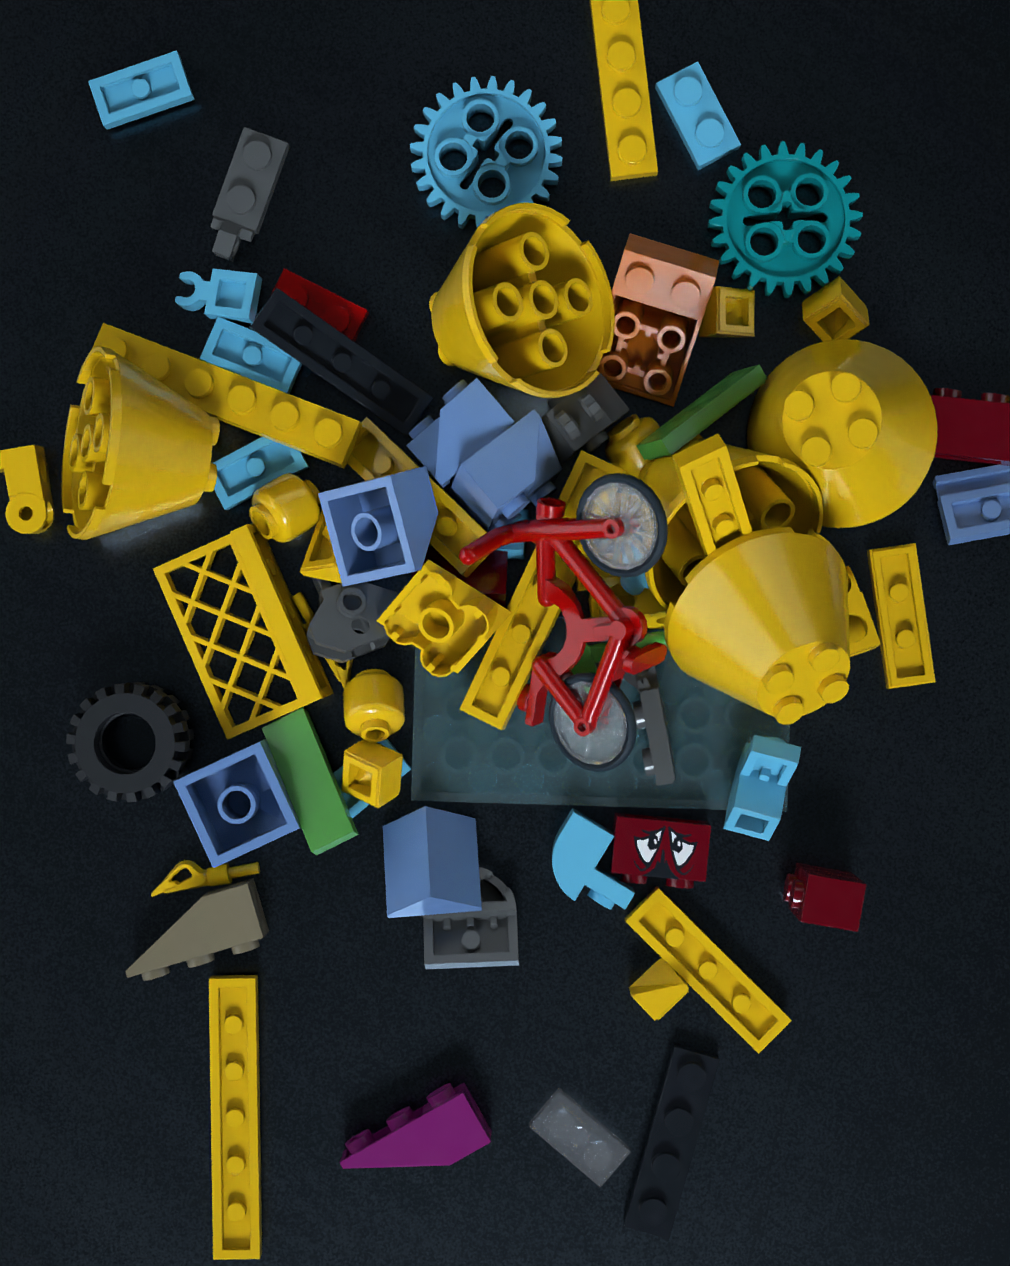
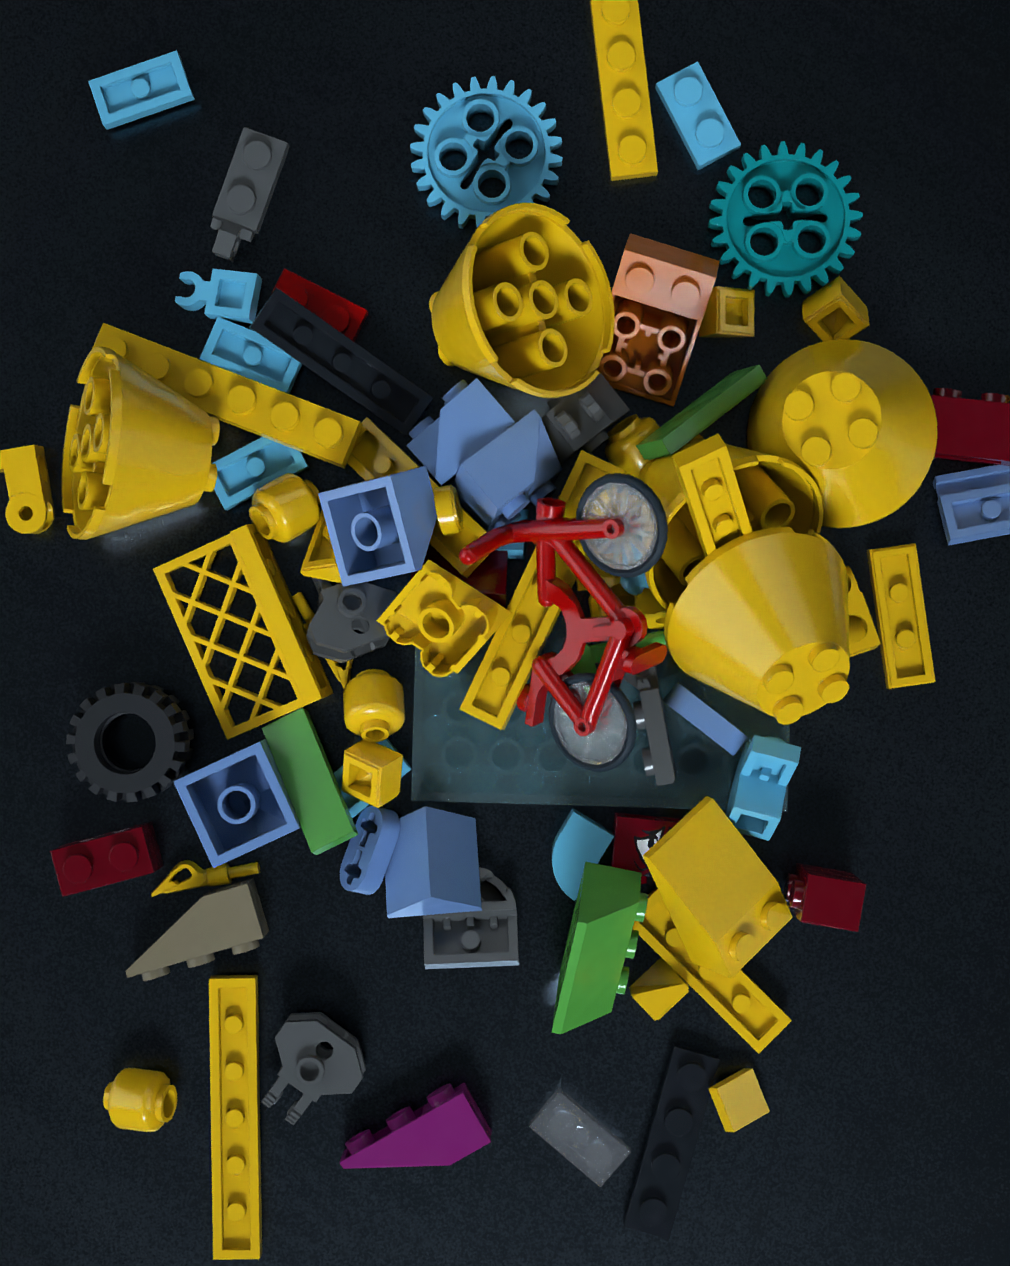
(107, 859): none -> dark red brick
(140, 1099): none -> yellow head
(311, 1065): none -> dark grey hinge
(370, 851): none -> medium blue beam
(448, 509): none -> yellow tile
(598, 945): none -> bright green slope
(705, 718): none -> medium blue beam
(716, 890): none -> yellow slope
(739, 1100): none -> yellow tile

